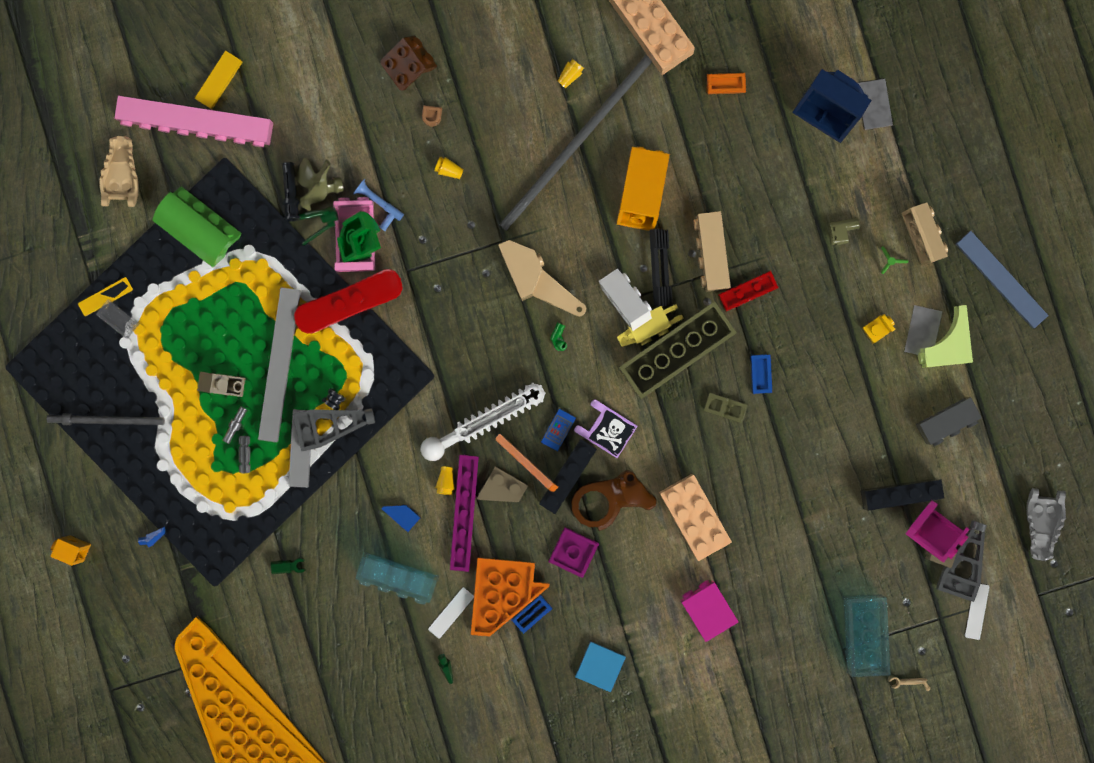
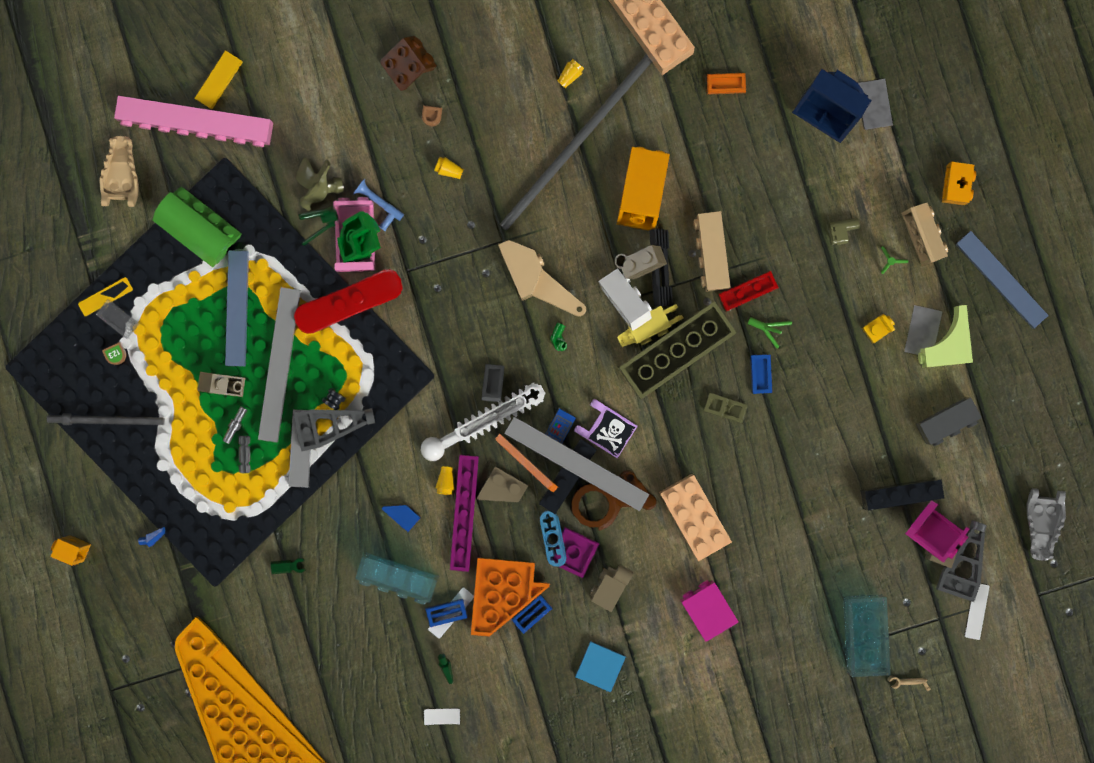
(115, 354): none -> tile
(237, 308): none -> sand blue tile
(290, 201): black pin -> none
(430, 616): none -> blue tile
(441, 716): none -> white sticker
(493, 383): none -> dark grey tile
(551, 553): none -> dark azure beam
(576, 463): none -> light grey tile
(611, 586): none -> dark tan hinge
(641, 262): none -> dark tan hinge
(768, 326): none -> bright green plant
(952, 191): none -> light orange brick

